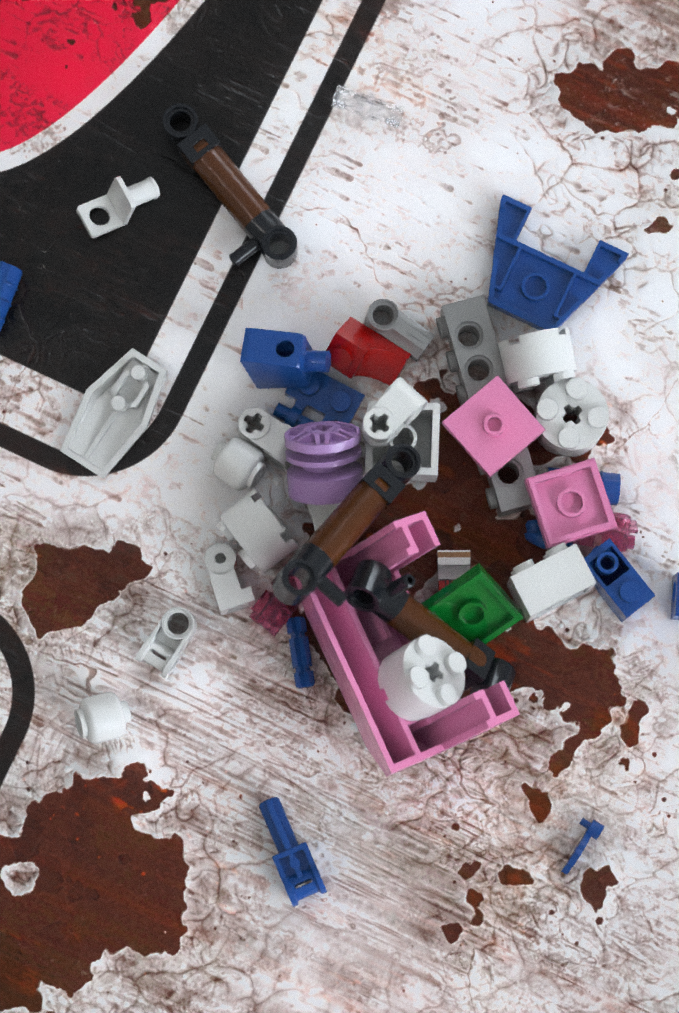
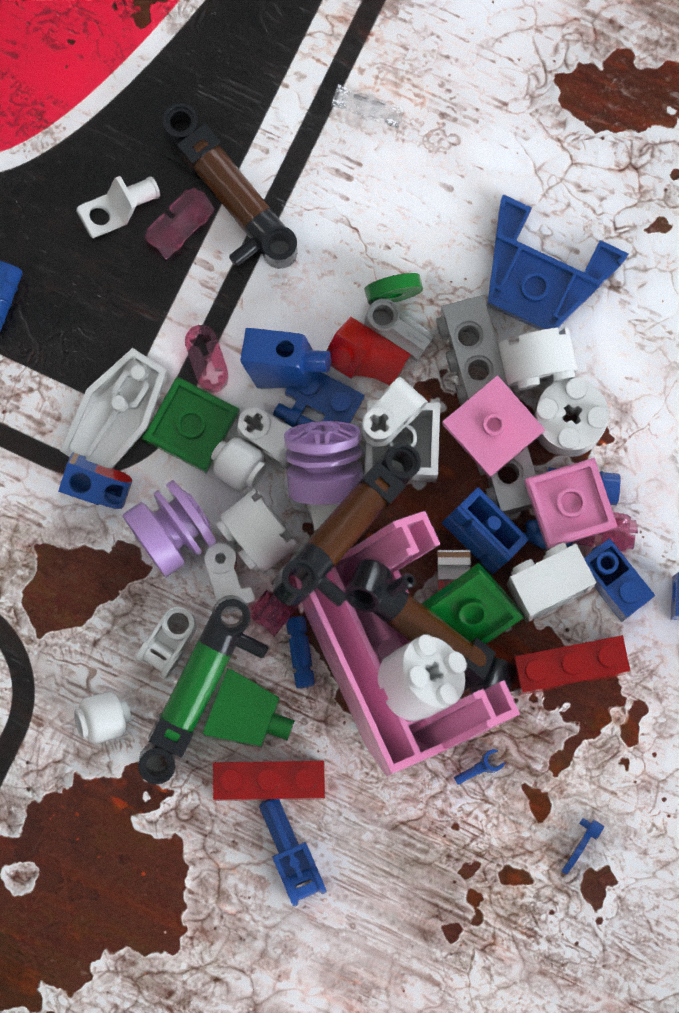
(95, 483): none -> blue leg
(169, 234): none -> clear pink hinge
(170, 528): none -> lavender wheel
(191, 424): none -> green tile
(195, 687): none -> piece
(214, 355): none -> clear pink beam
(245, 713): none -> green torso
(268, 780): none -> red arch
(394, 288): none -> green piece
(479, 768): none -> blue hand
(485, 530): none -> blue brick
(571, 665): none -> red arch

